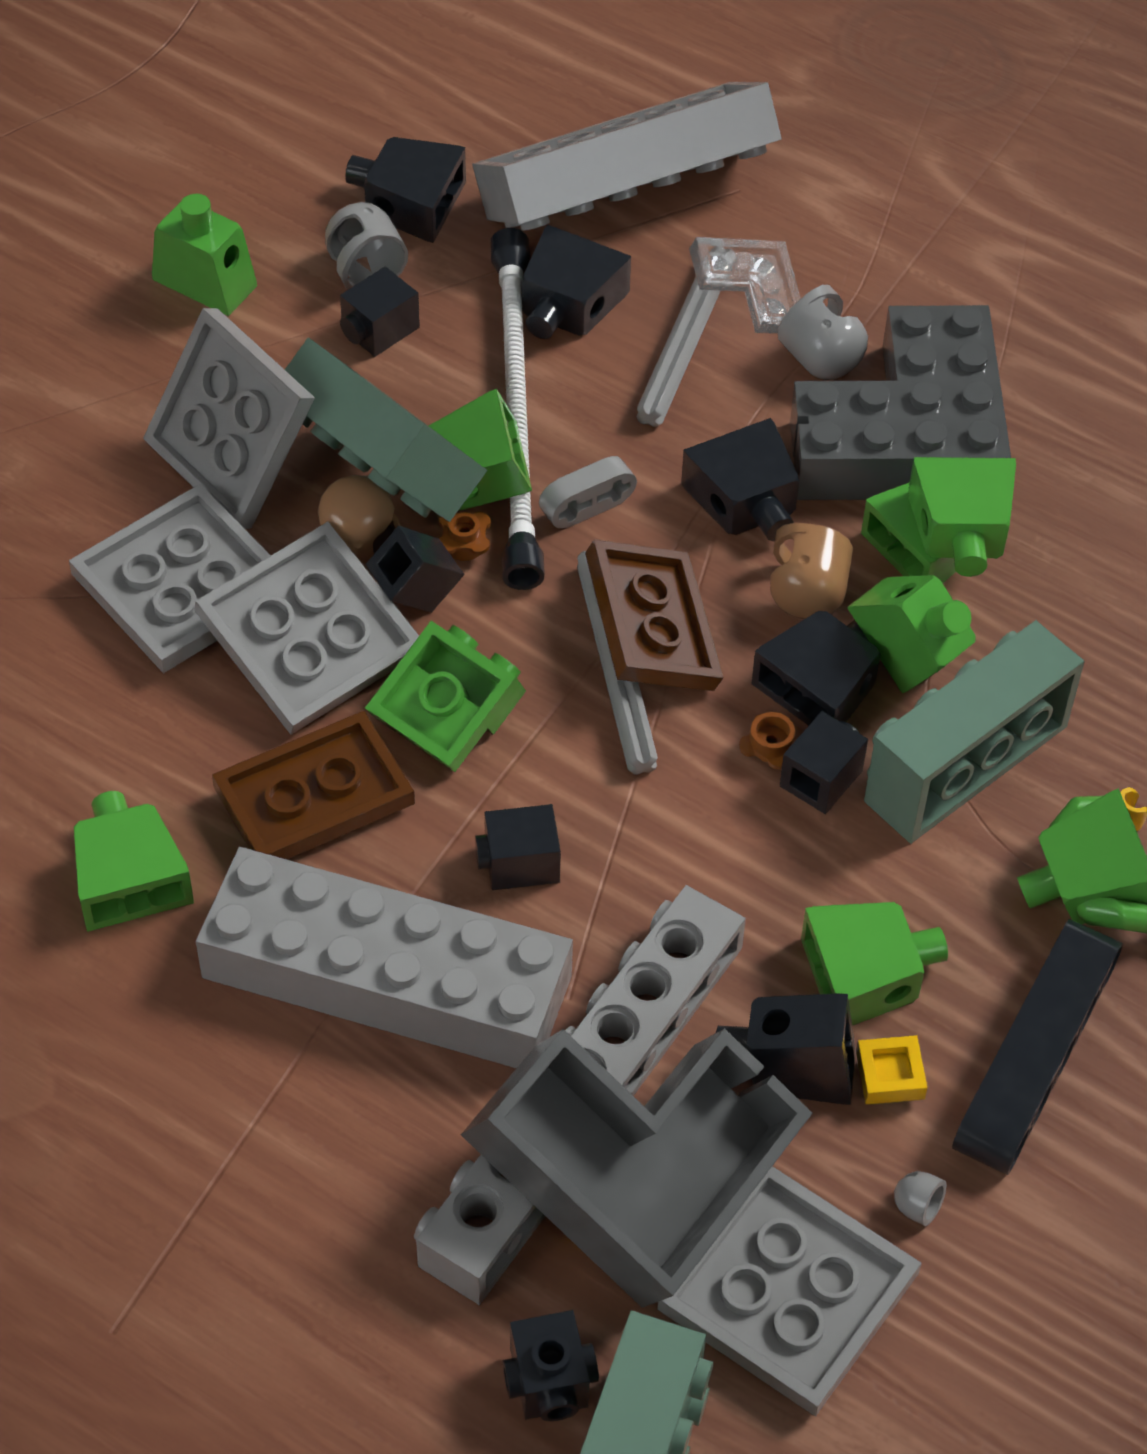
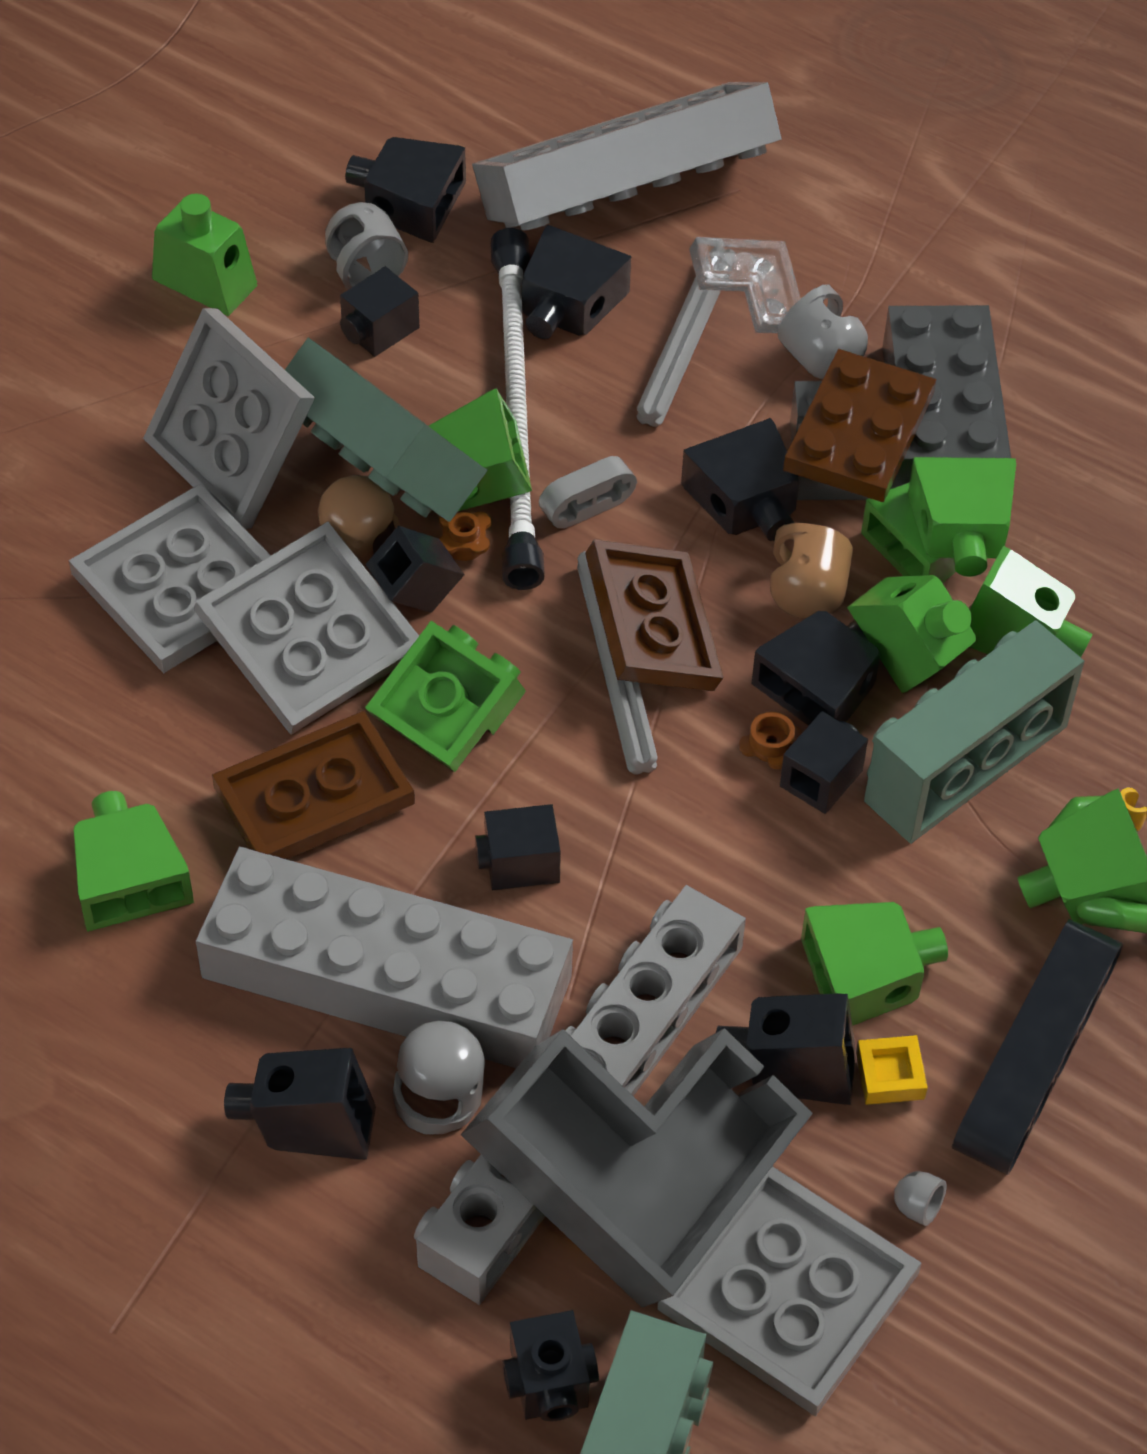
(308, 1103): none -> black torso
(440, 1064): none -> light grey helmet
(860, 425): none -> reddish brown plate
(1017, 596): none -> bright green torso

